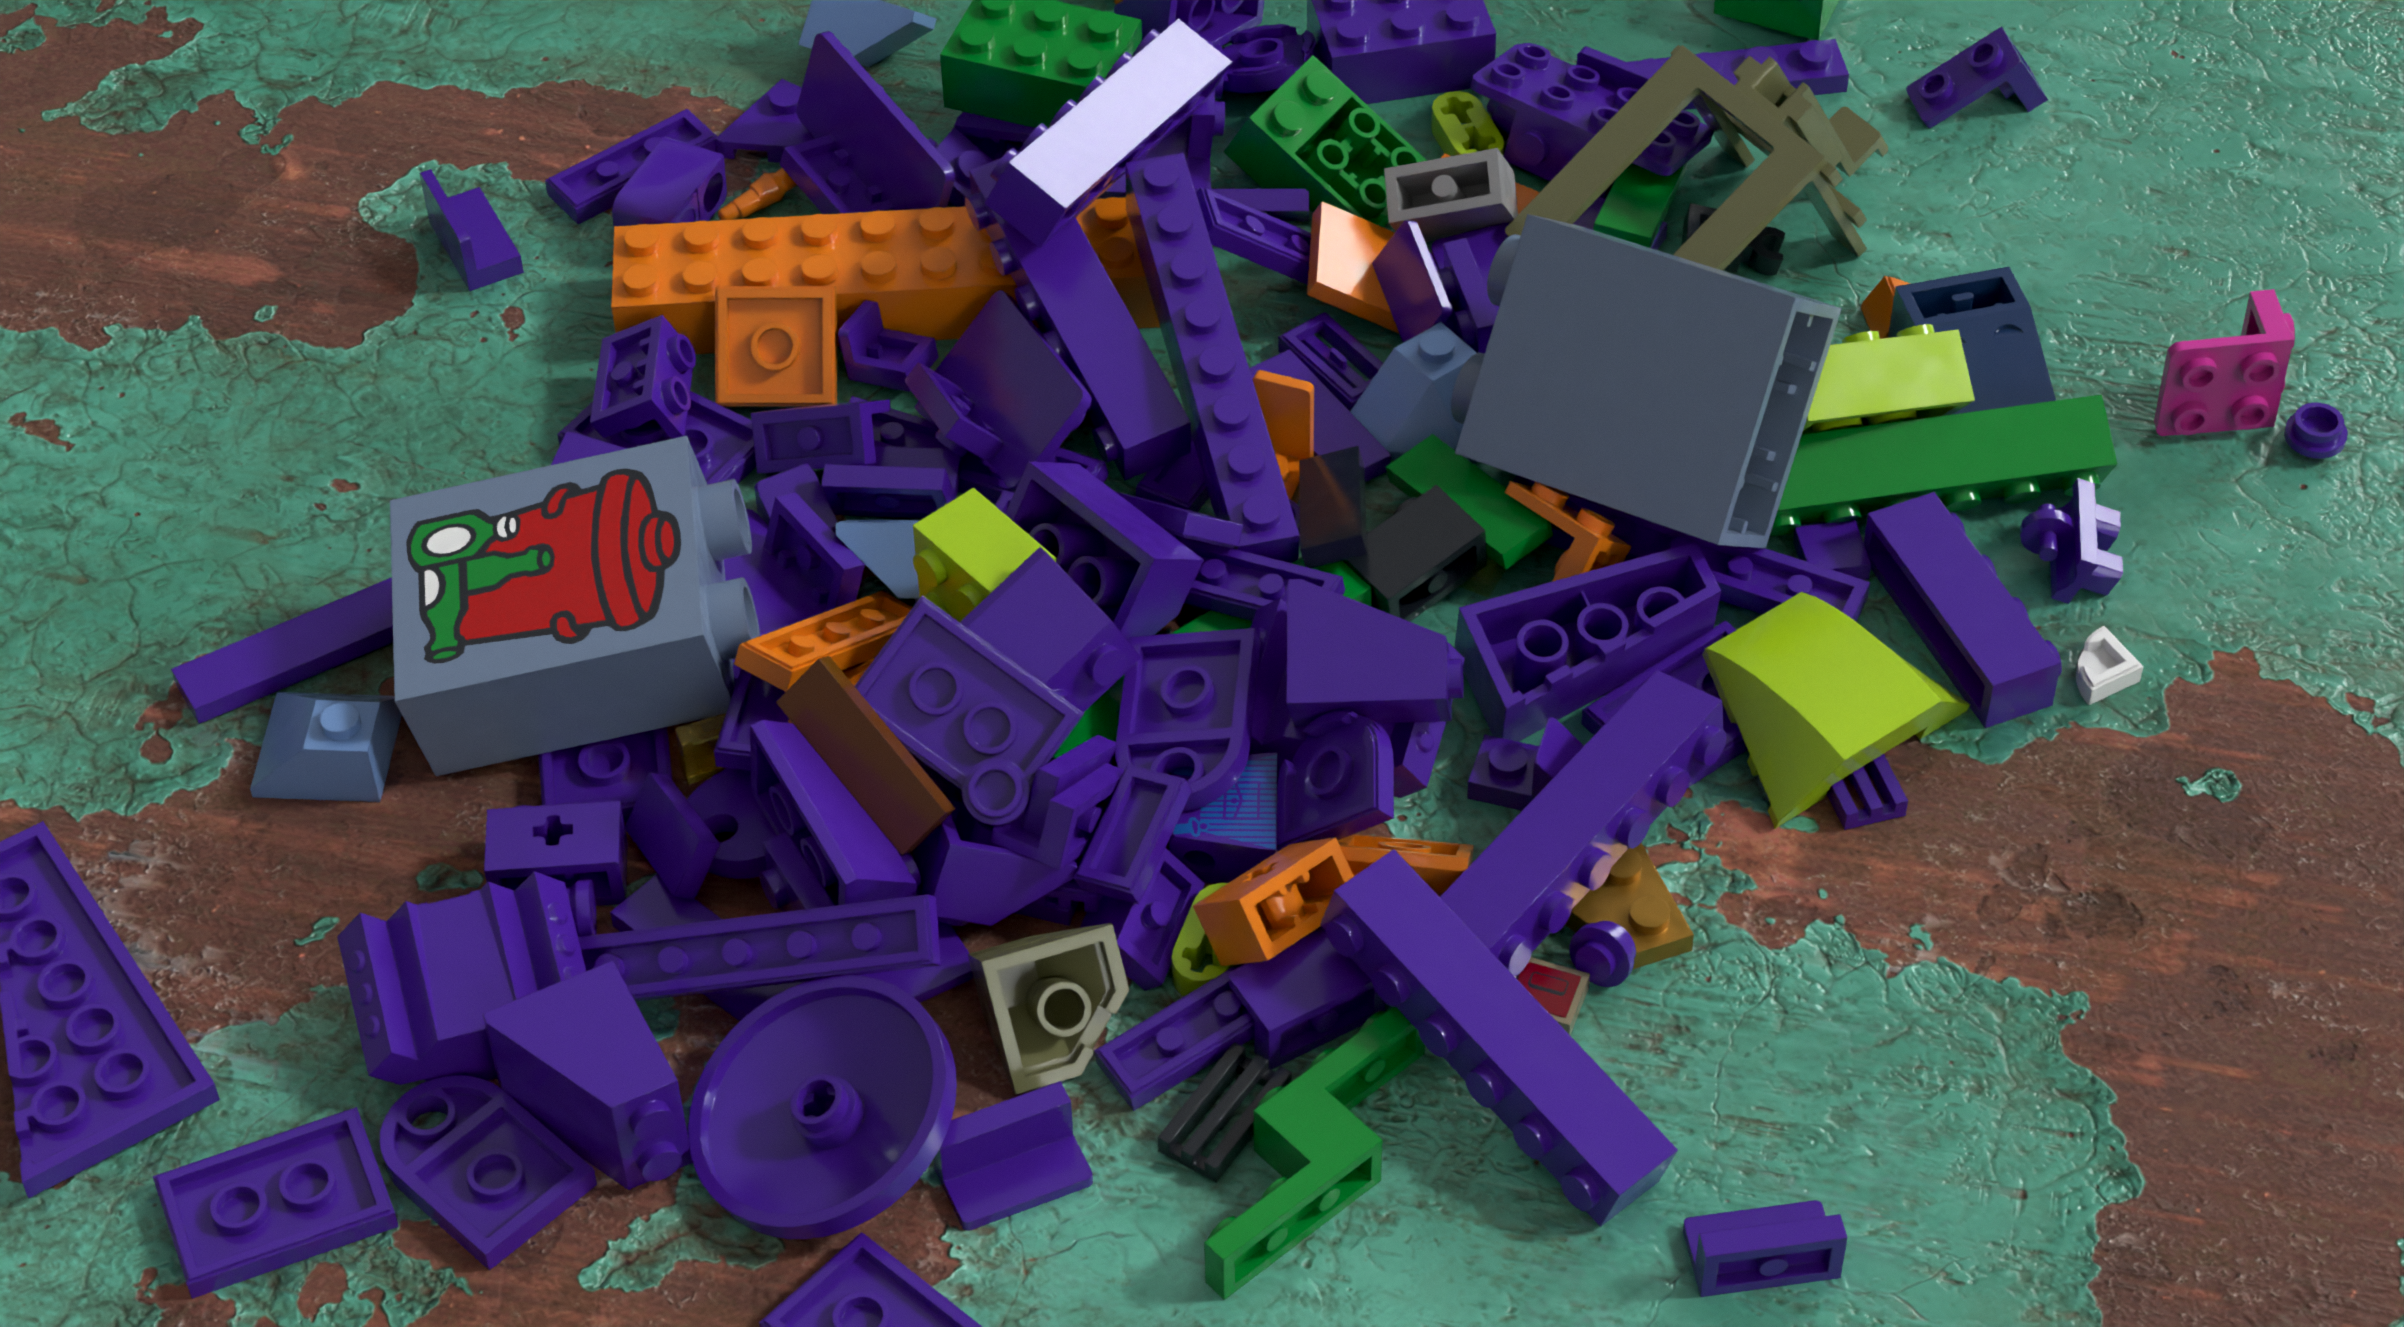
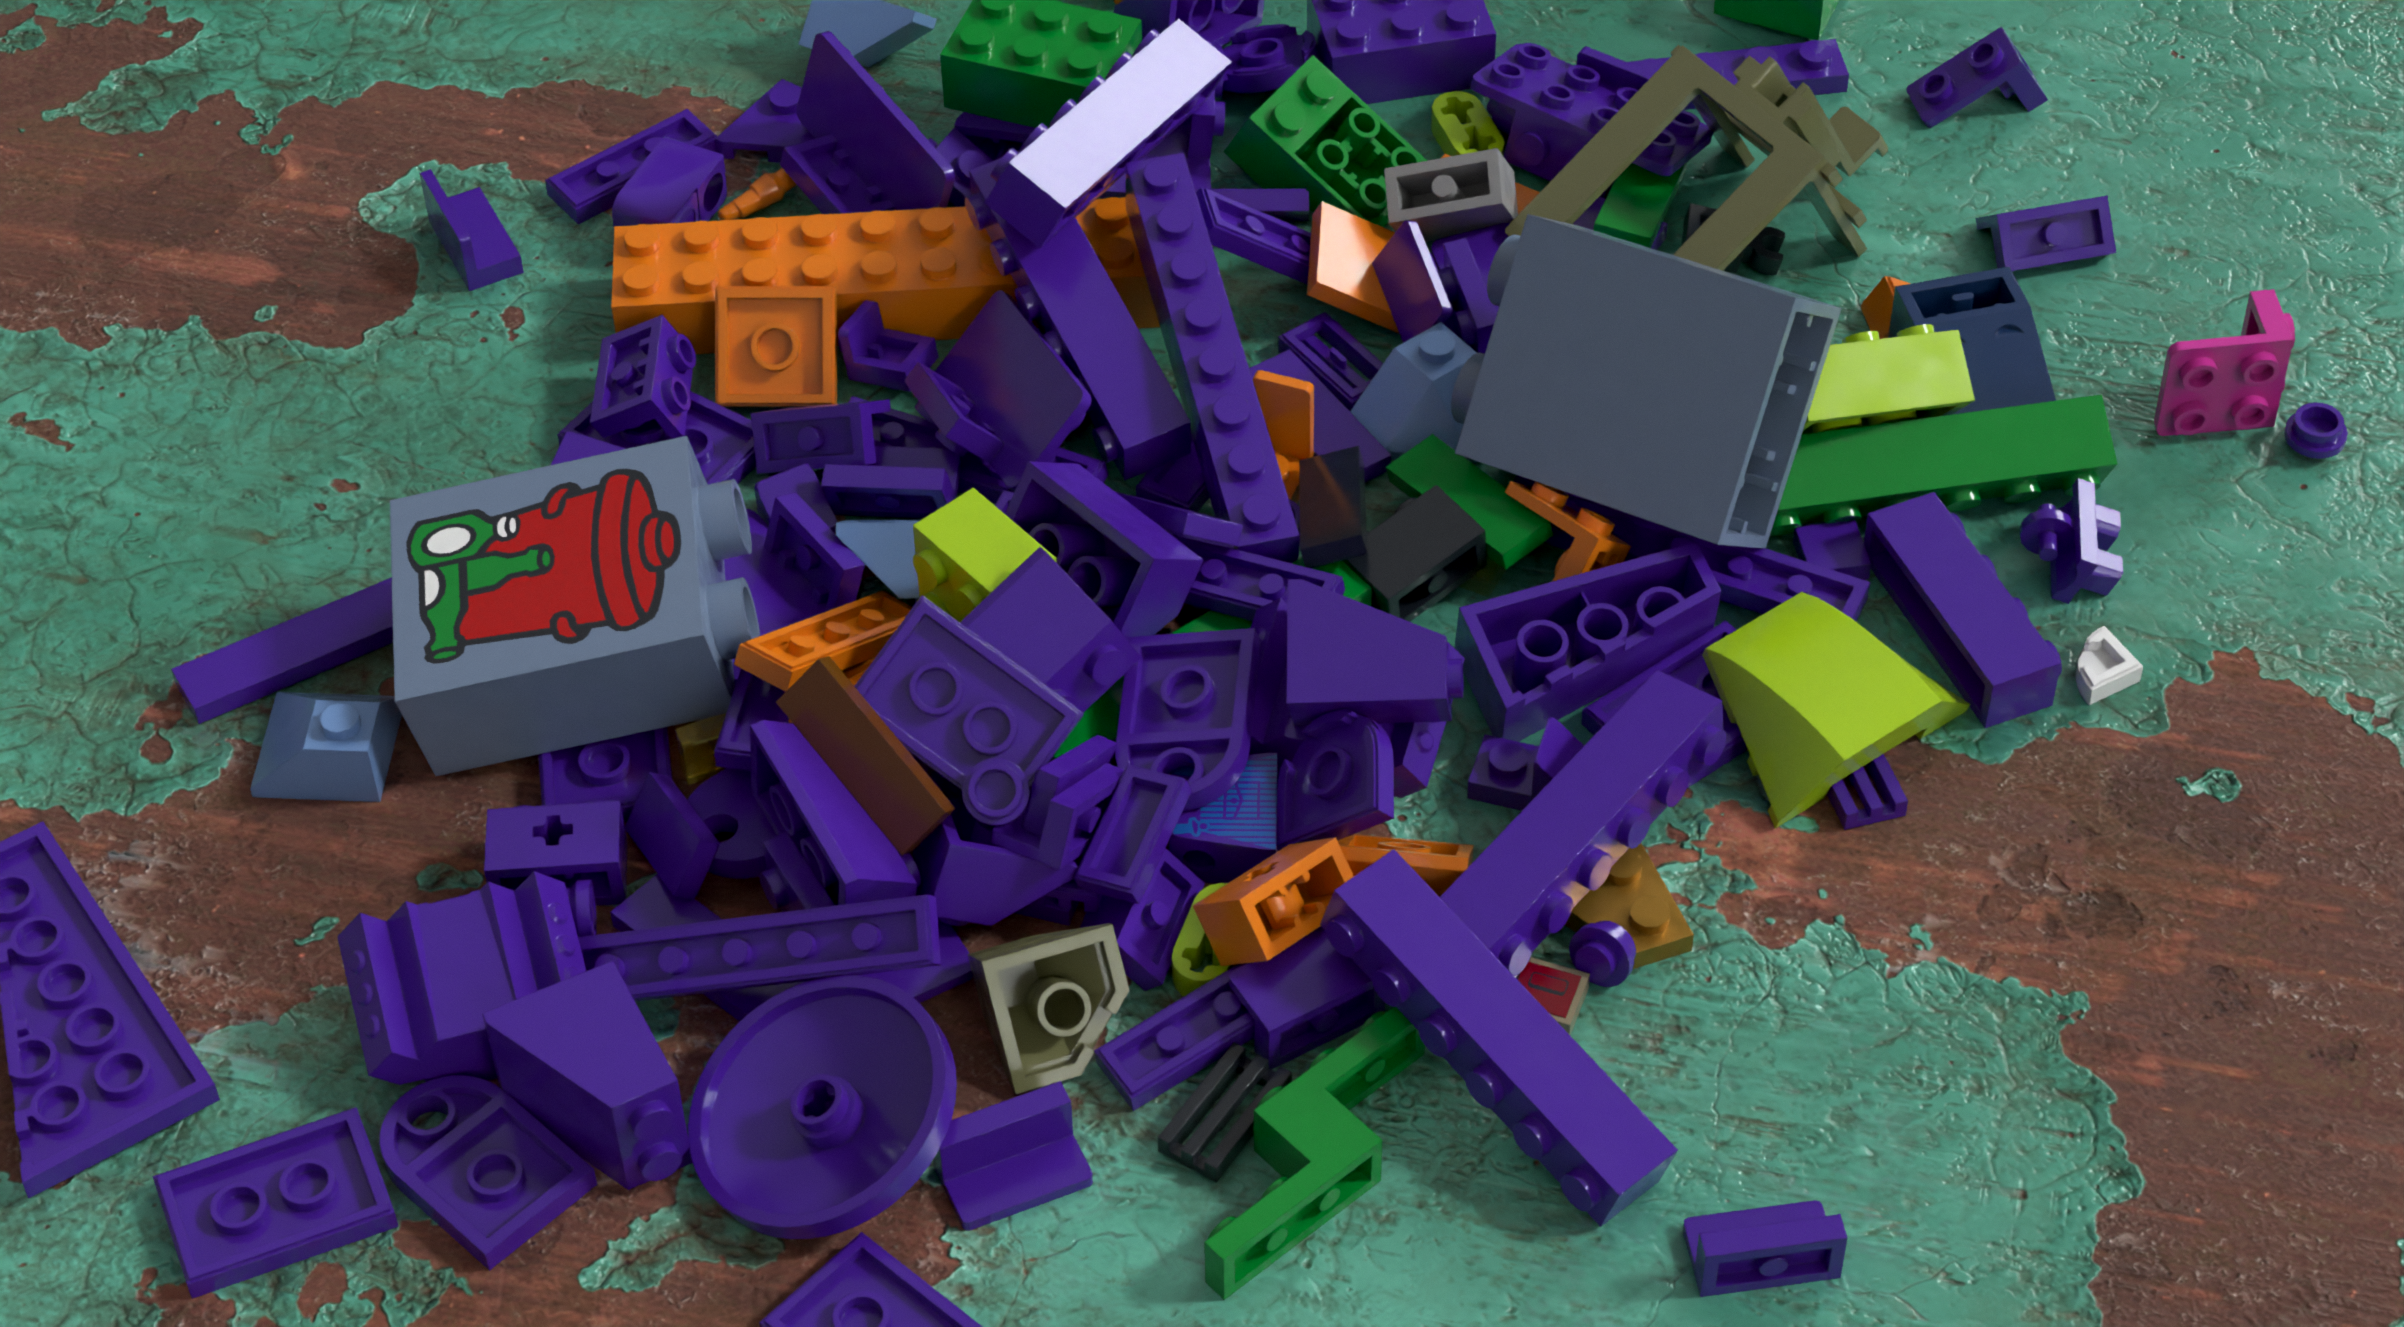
(2051, 233): none -> dark purple panel

